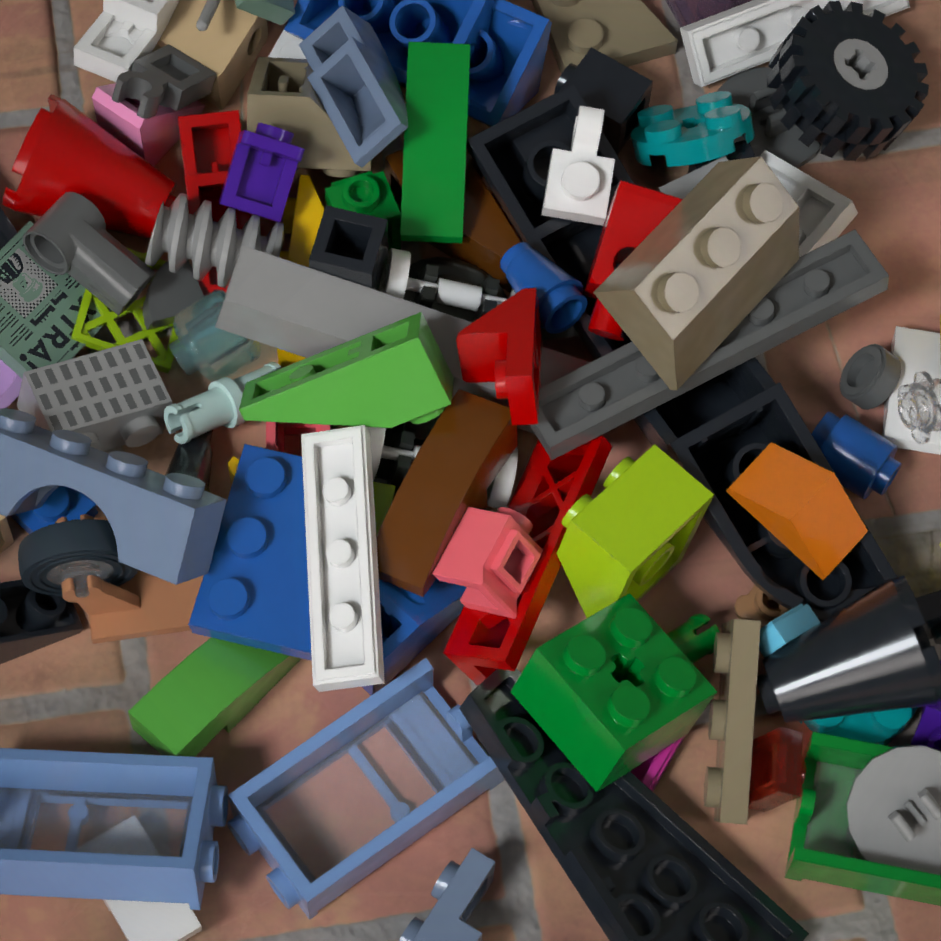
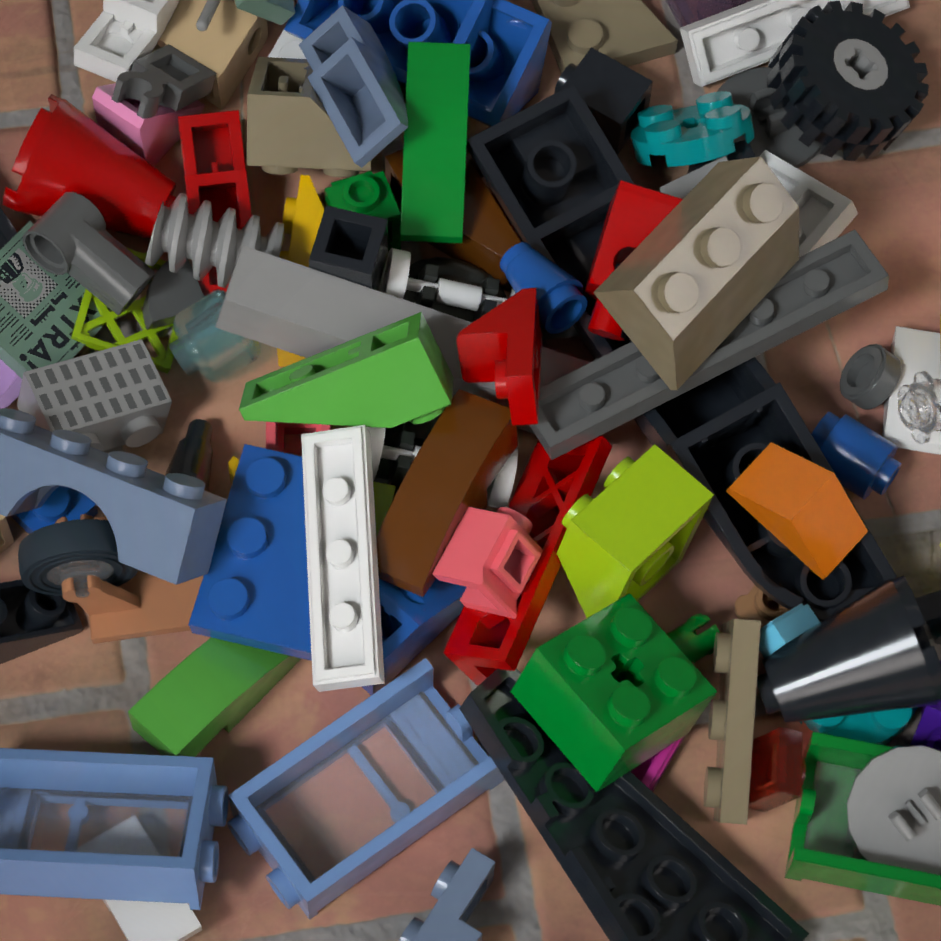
(211, 408): light aqua pin -> none
(261, 172): dark purple bracket -> none
(578, 178): white plate -> none

